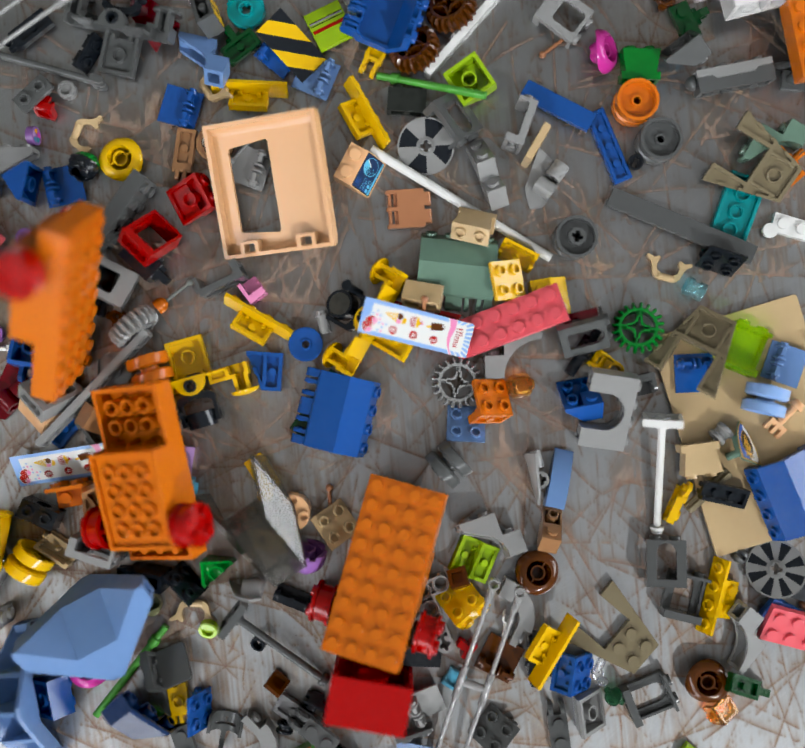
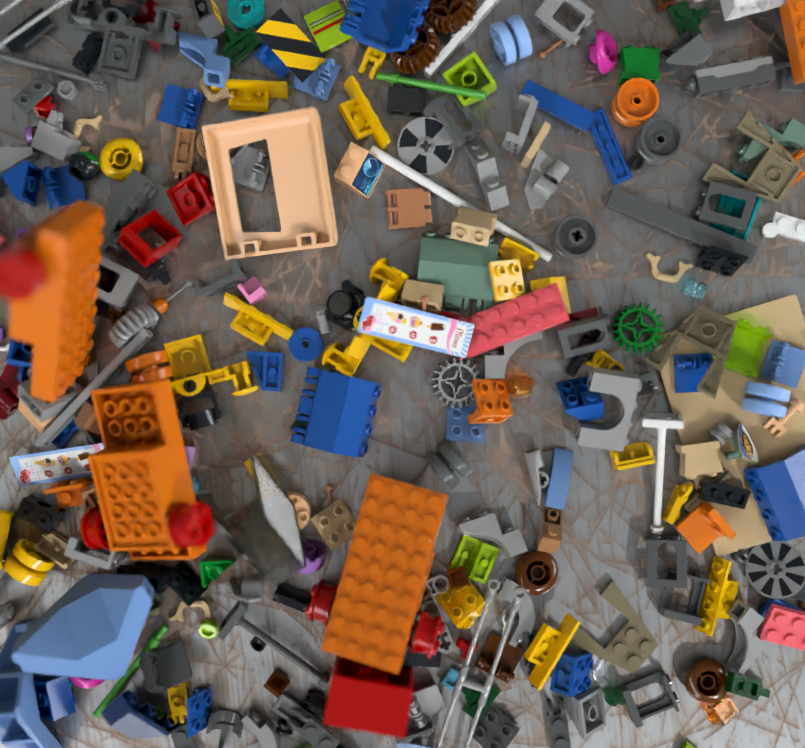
(53, 139): none -> light grey hinge
(473, 696): none -> dark green hinge
(511, 39): none -> light blue wheel
(632, 456): none -> yellow hinge
(703, 527): none -> orange bracket
(708, 215): none -> dark grey panel

